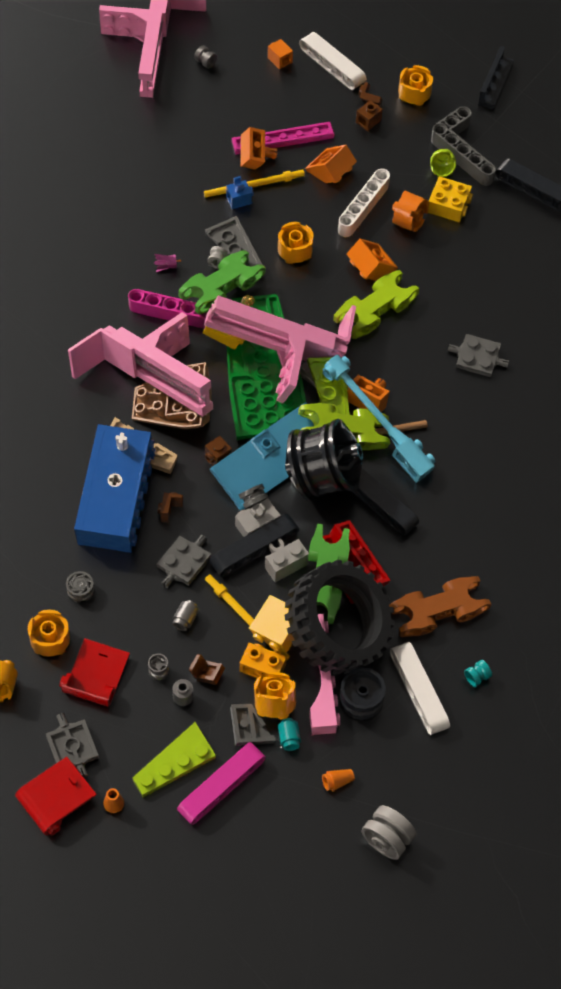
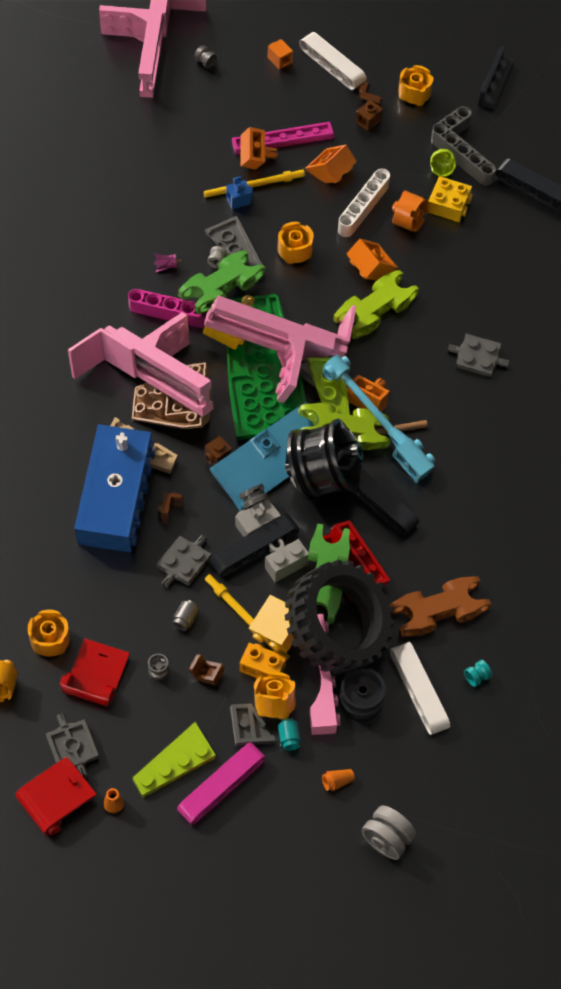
(80, 586): dark grey wheel -> none
(182, 692): flat silver brick -> none

